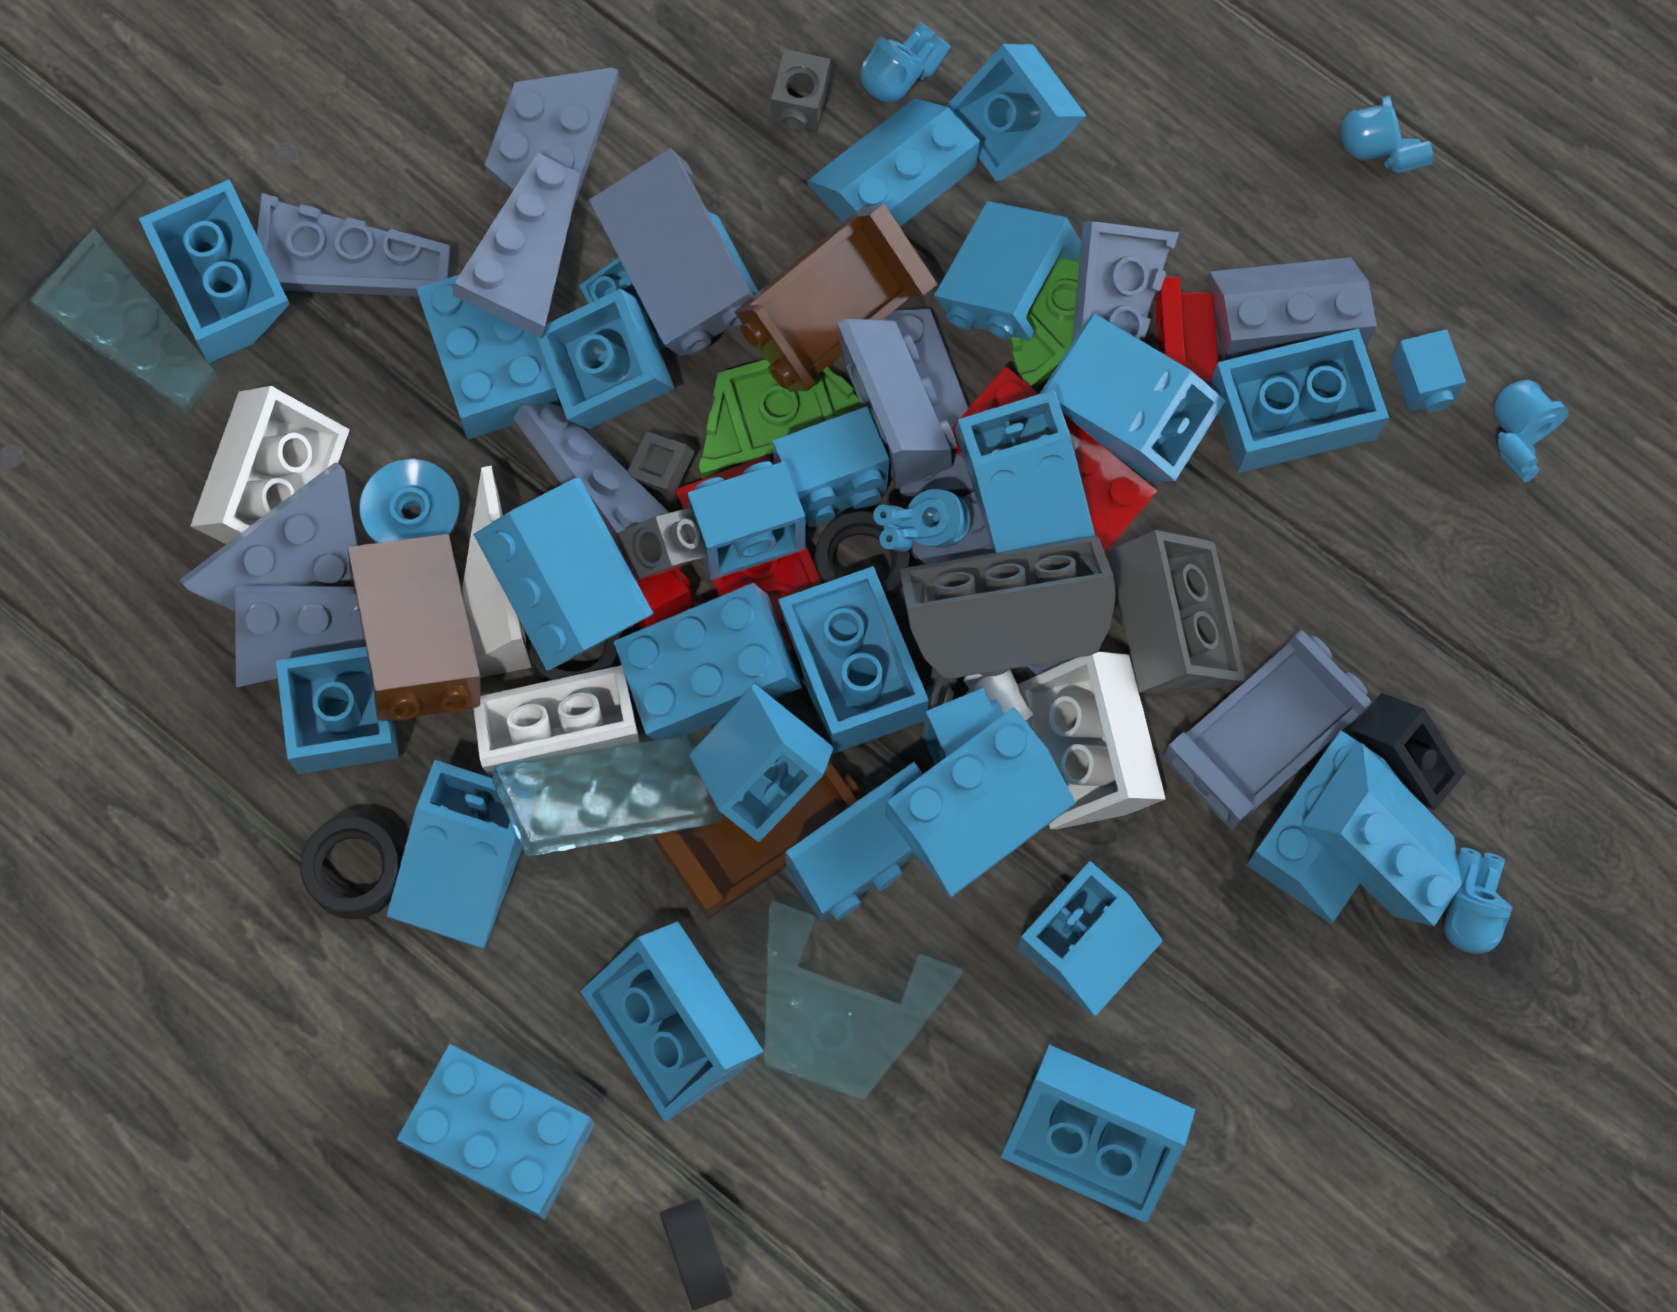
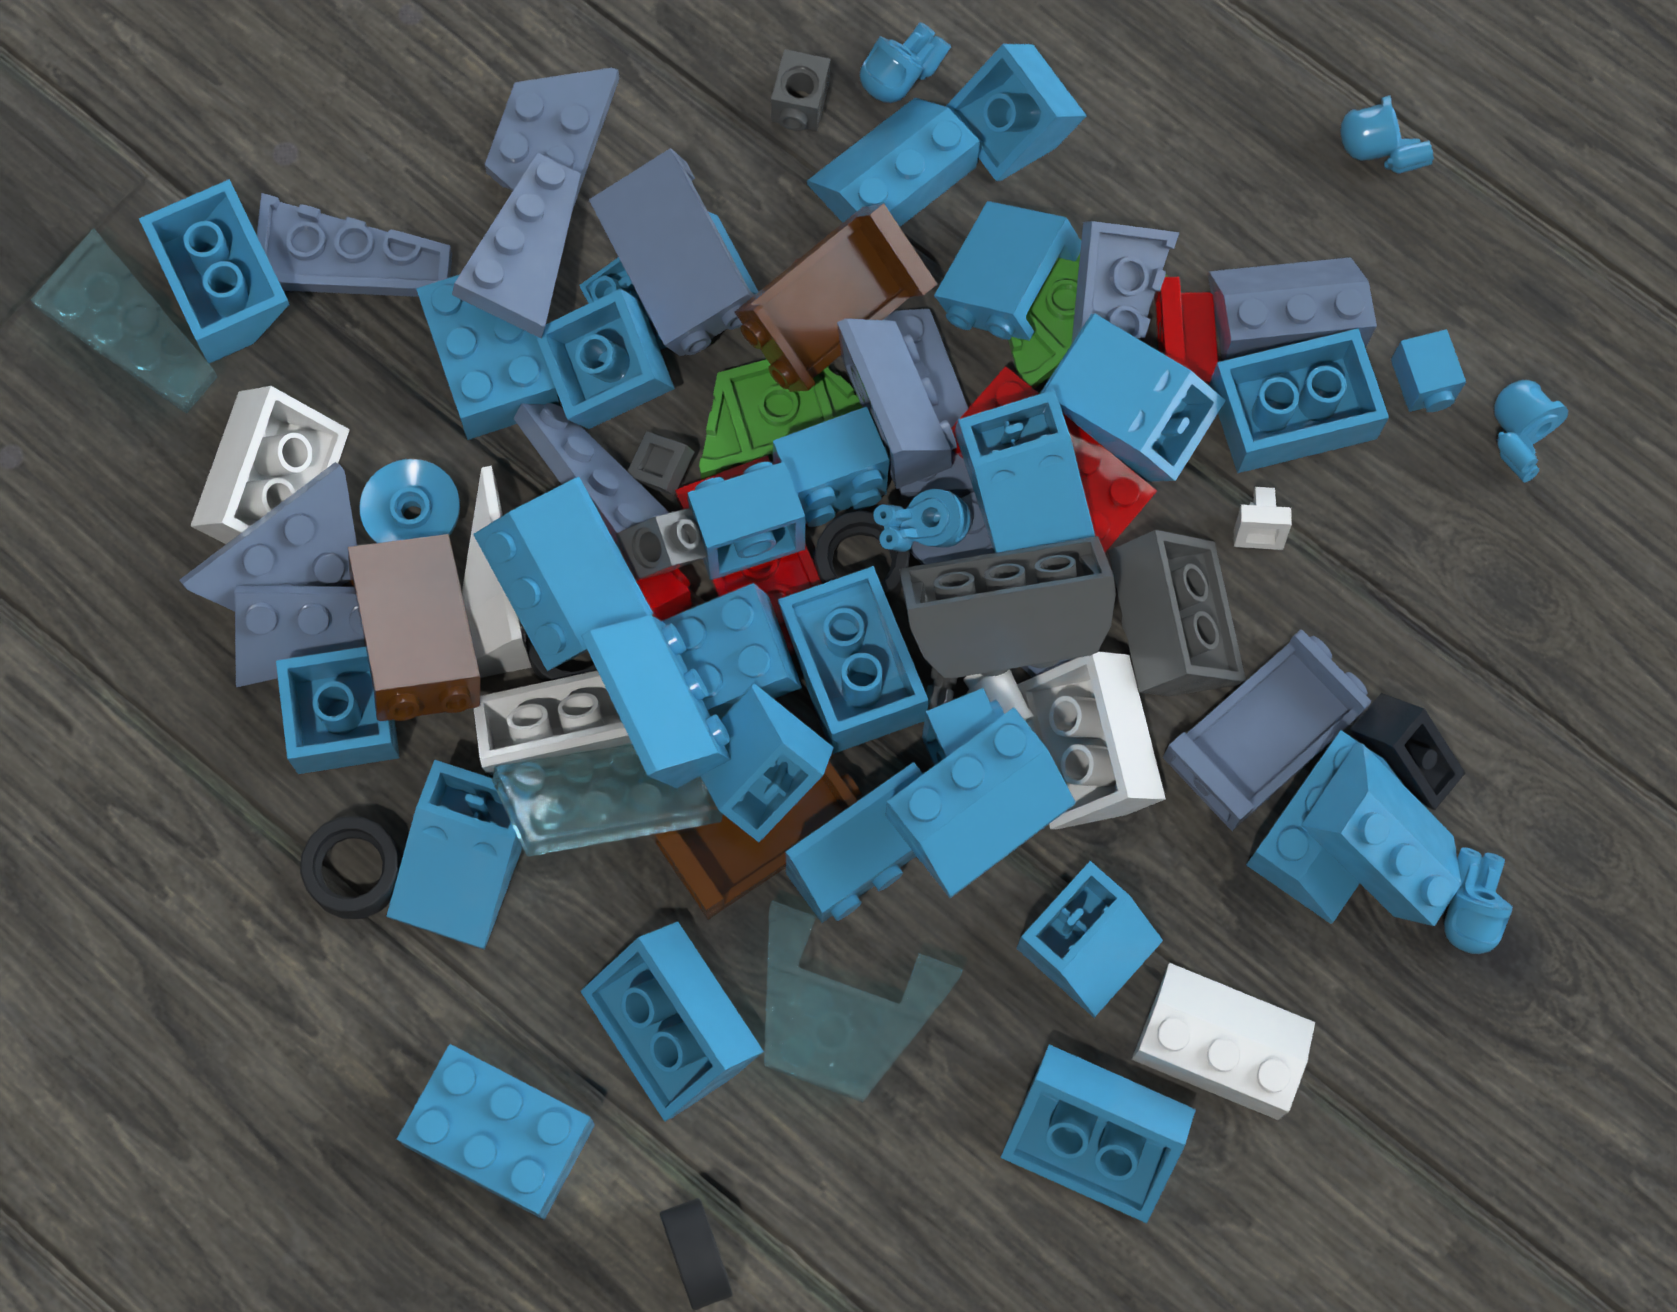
(658, 699): none -> dark azure slope
(1225, 1042): none -> white slope
(1262, 523): none -> white tile

